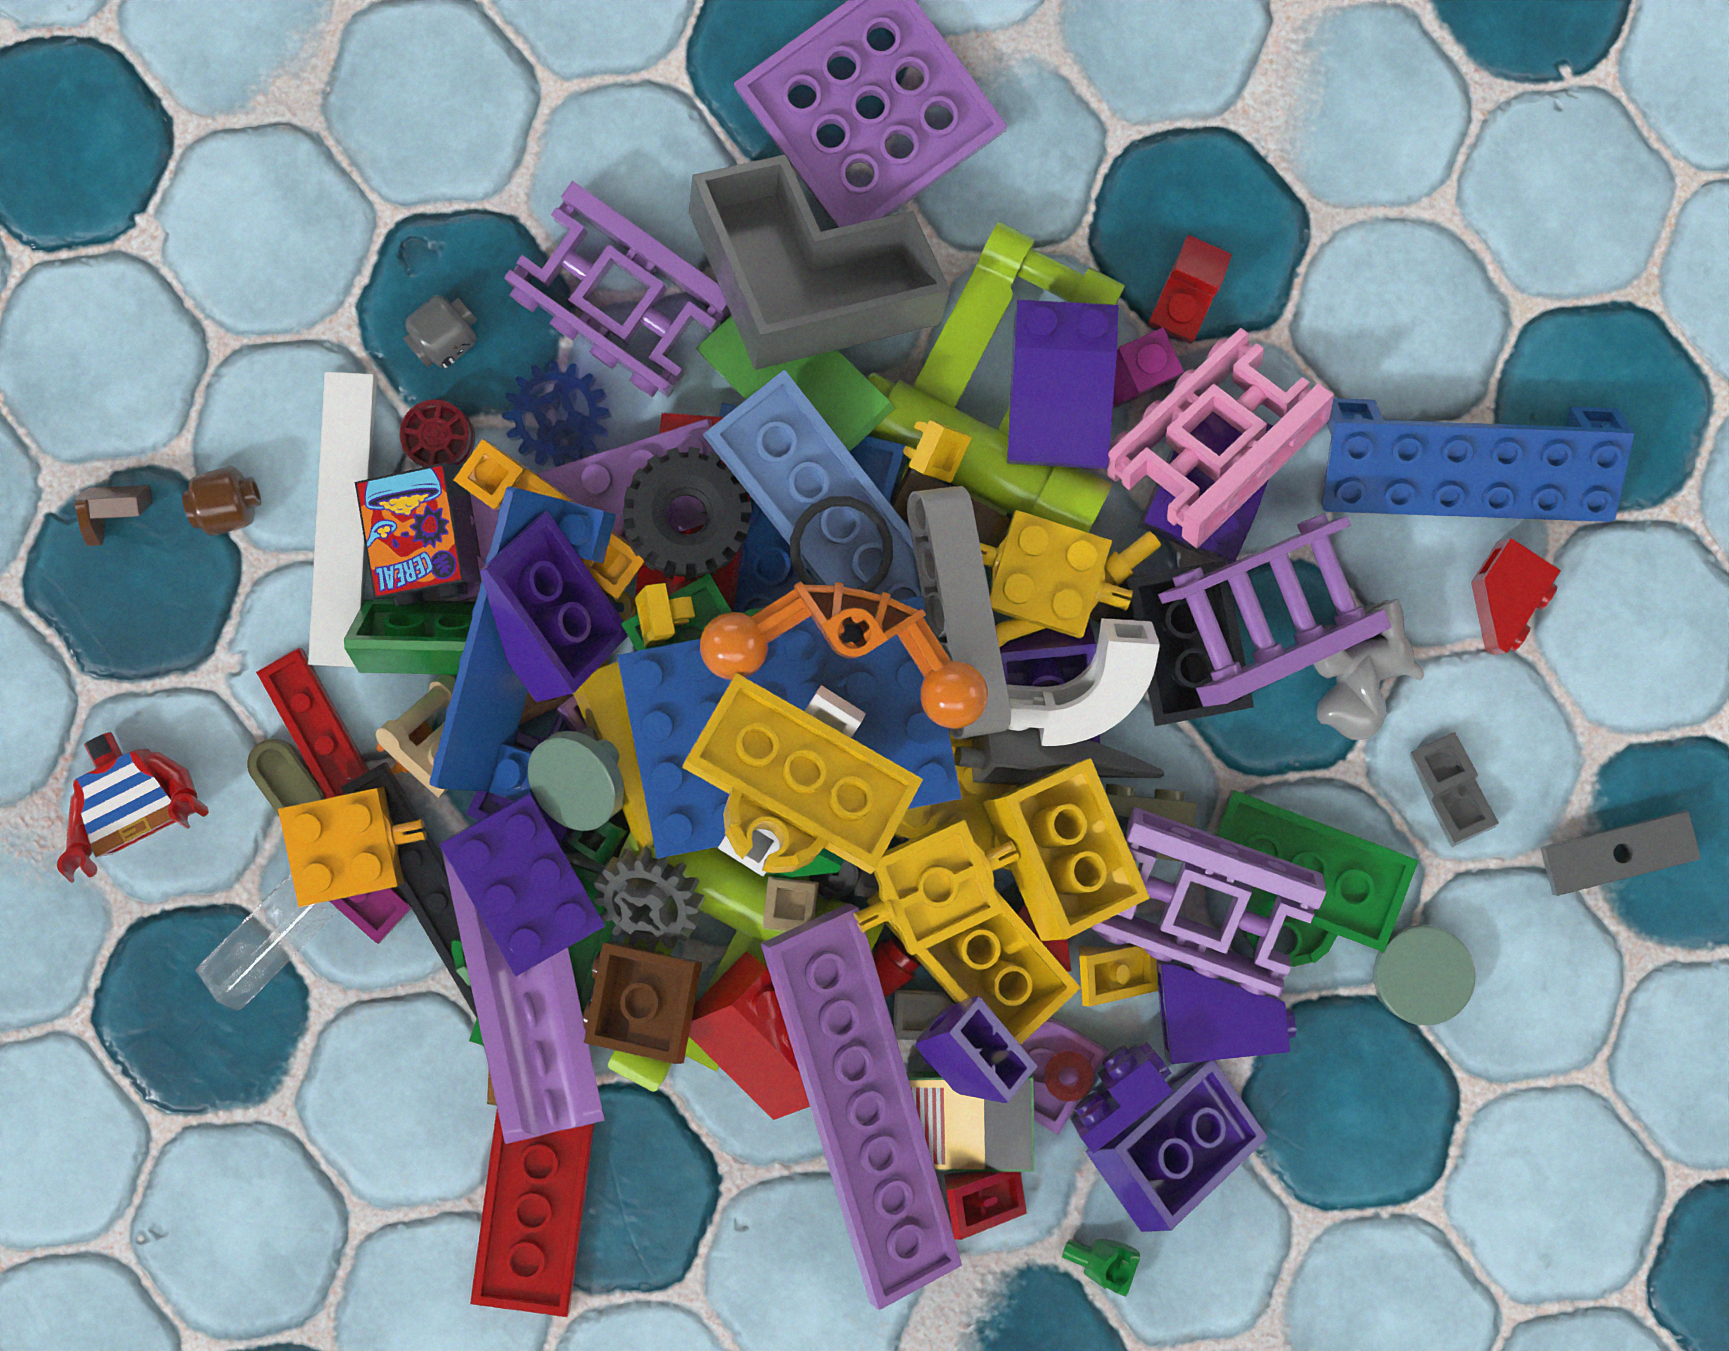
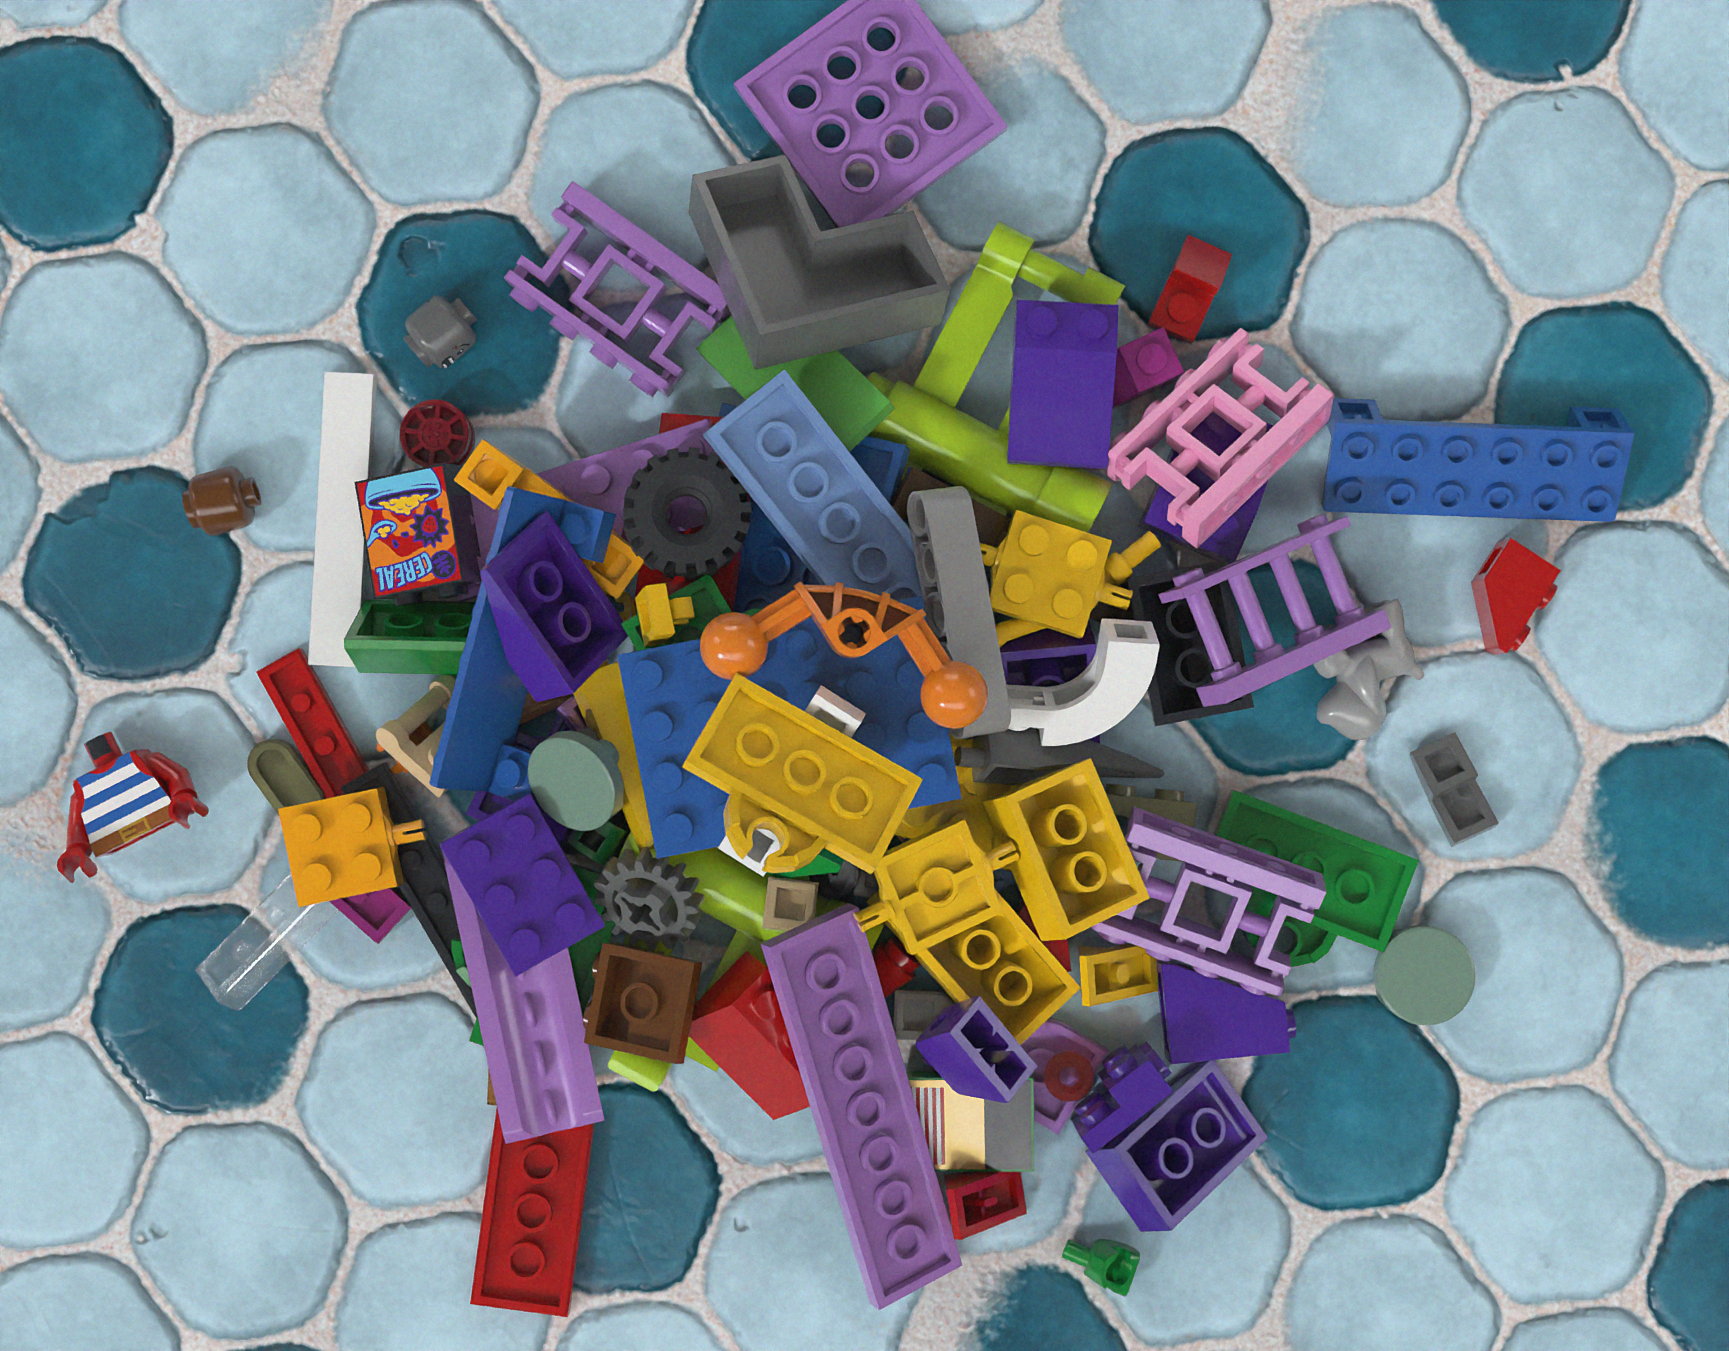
(107, 502): reddish brown tile -> none
(563, 393): clear blue gear -> none
(842, 501): black piece -> none
(938, 450): yellow tile -> none
(1645, 845): dark grey tile -> none

